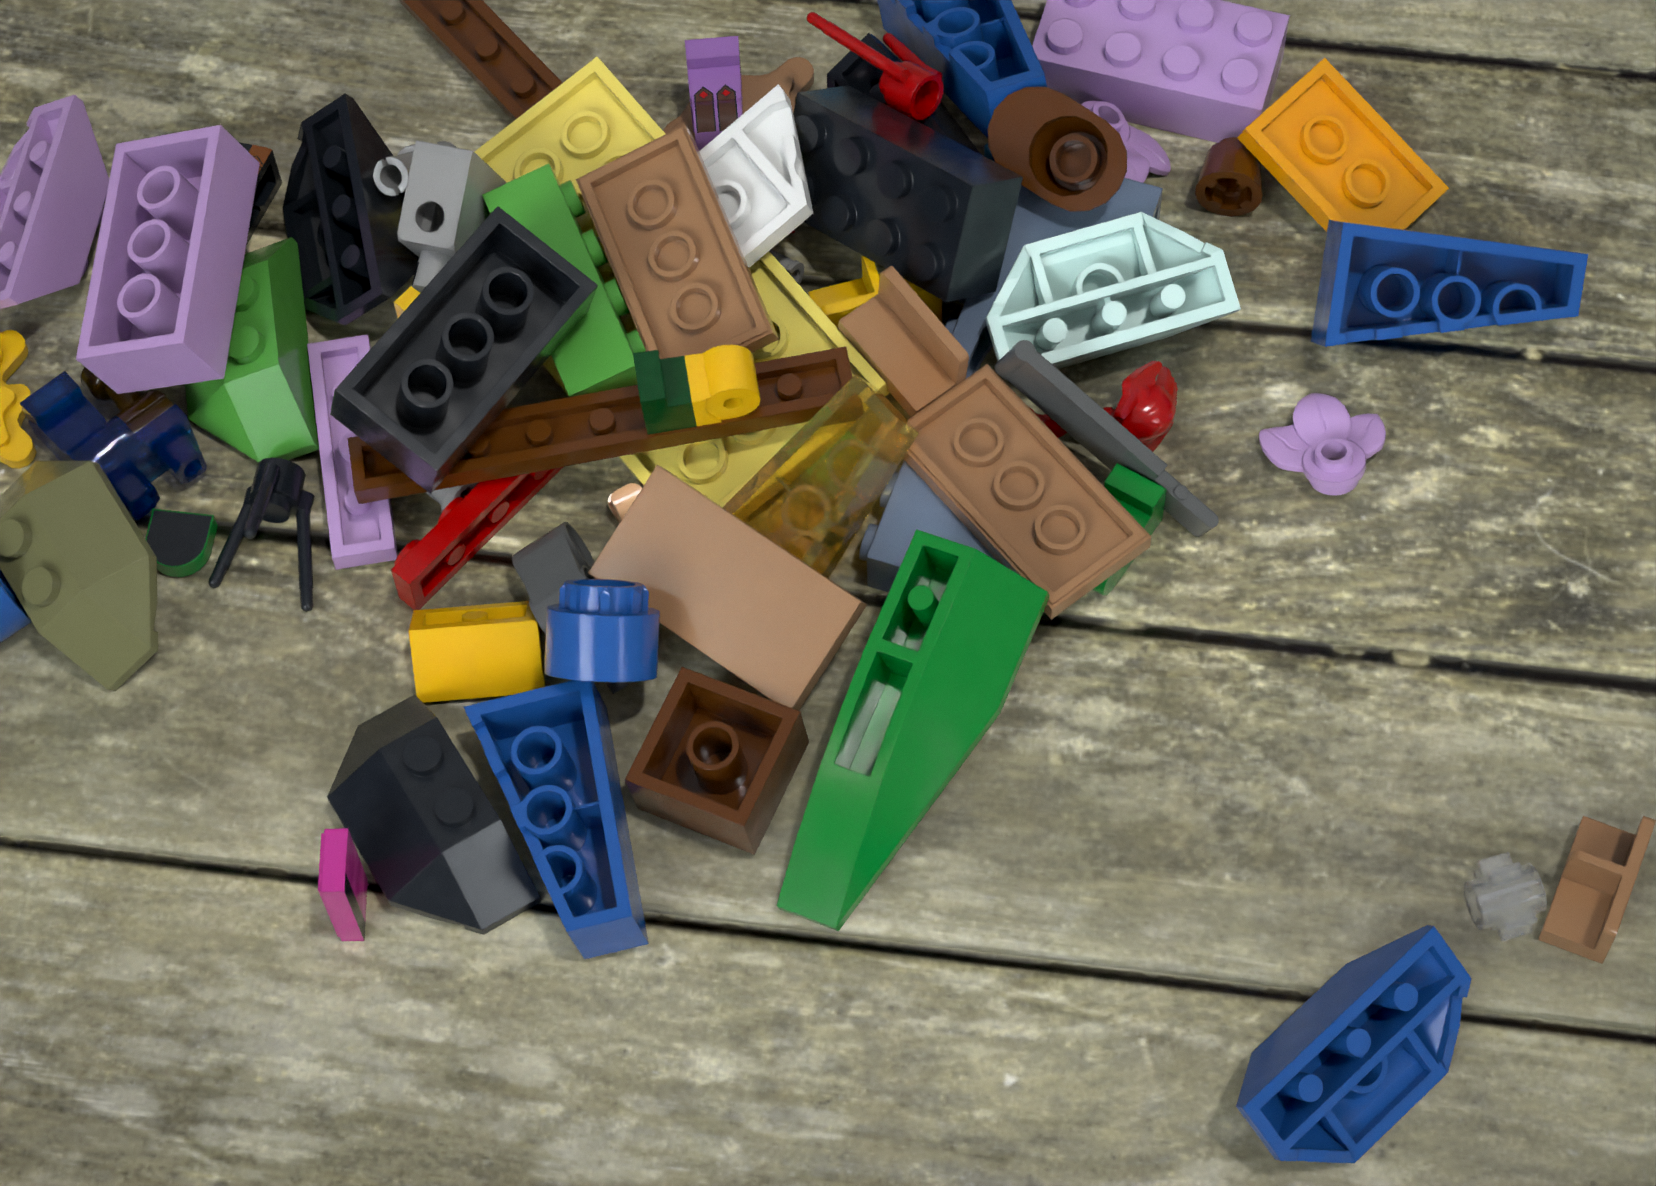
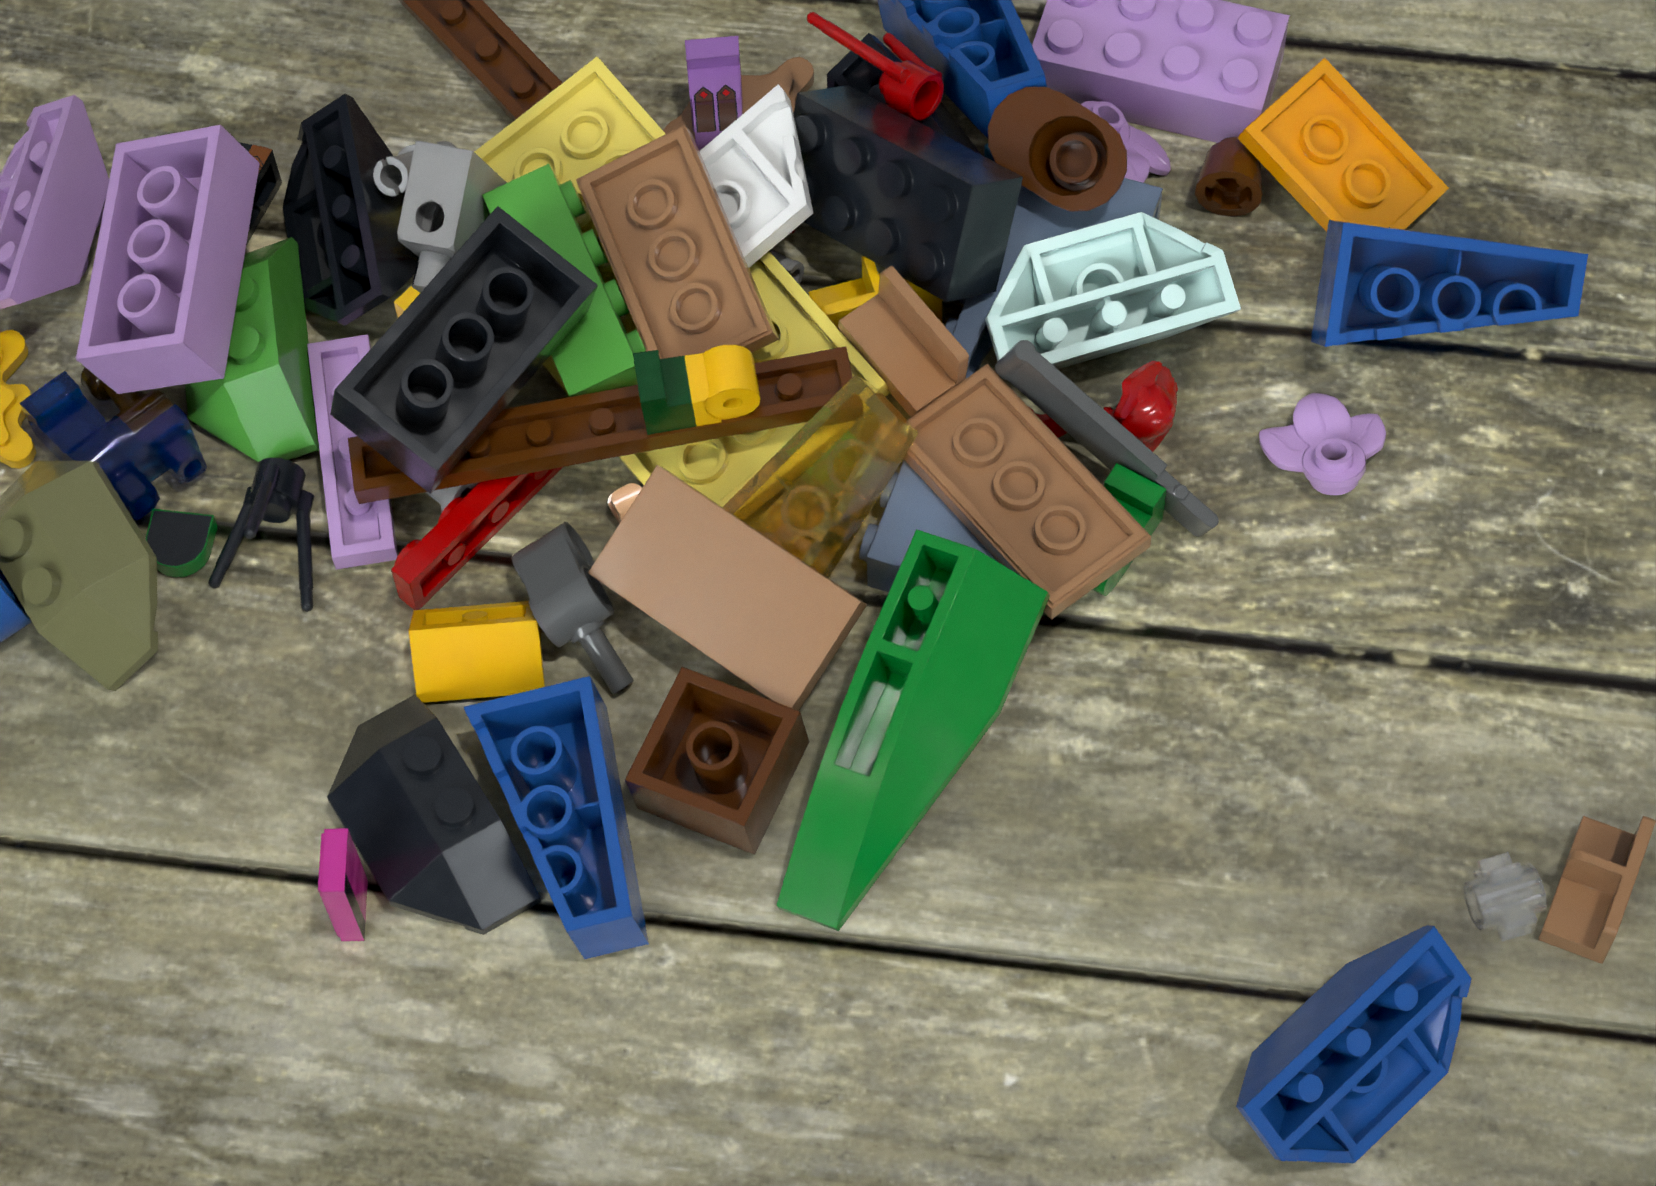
(602, 632): blue piece -> none

